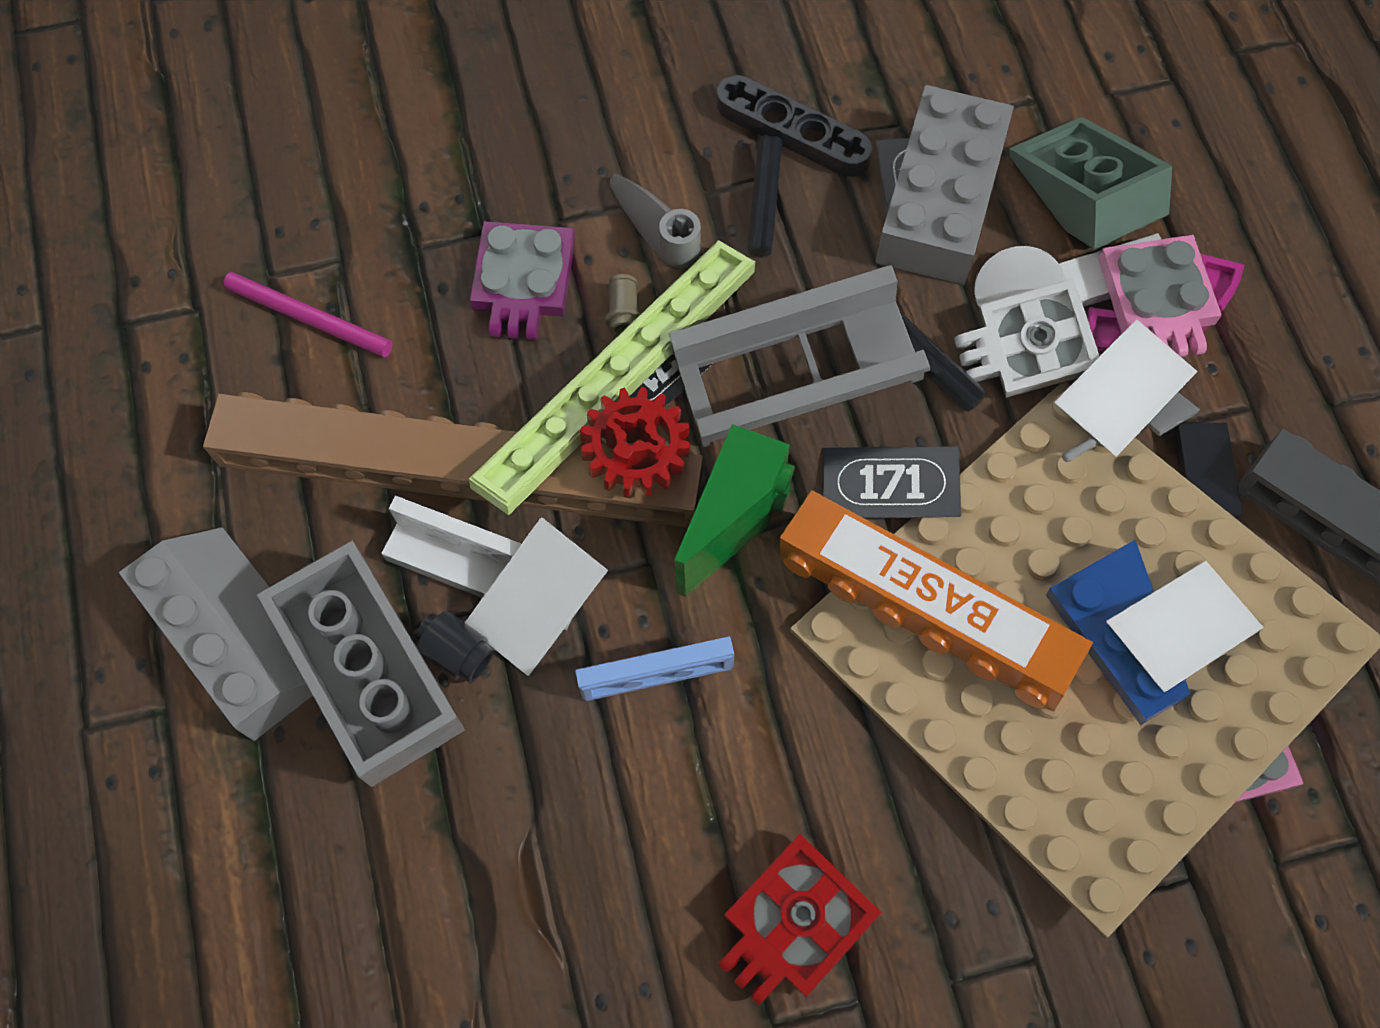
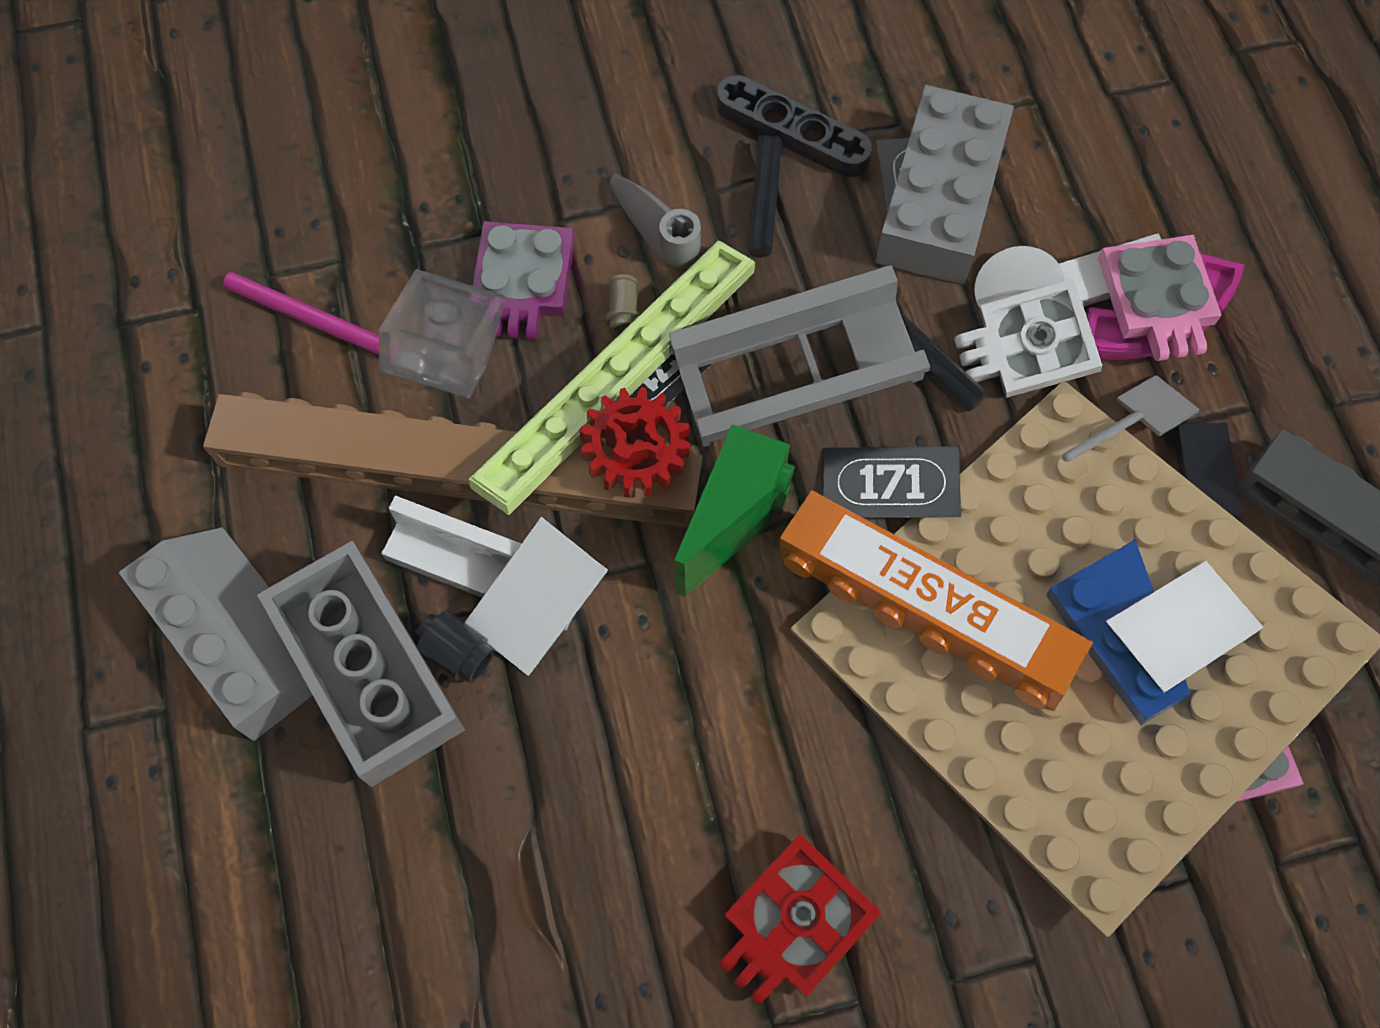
(440, 333): none -> clear slope
(655, 669): light blue tile -> none
(1095, 181): sand green slope -> none
(1126, 387): white sticker -> none

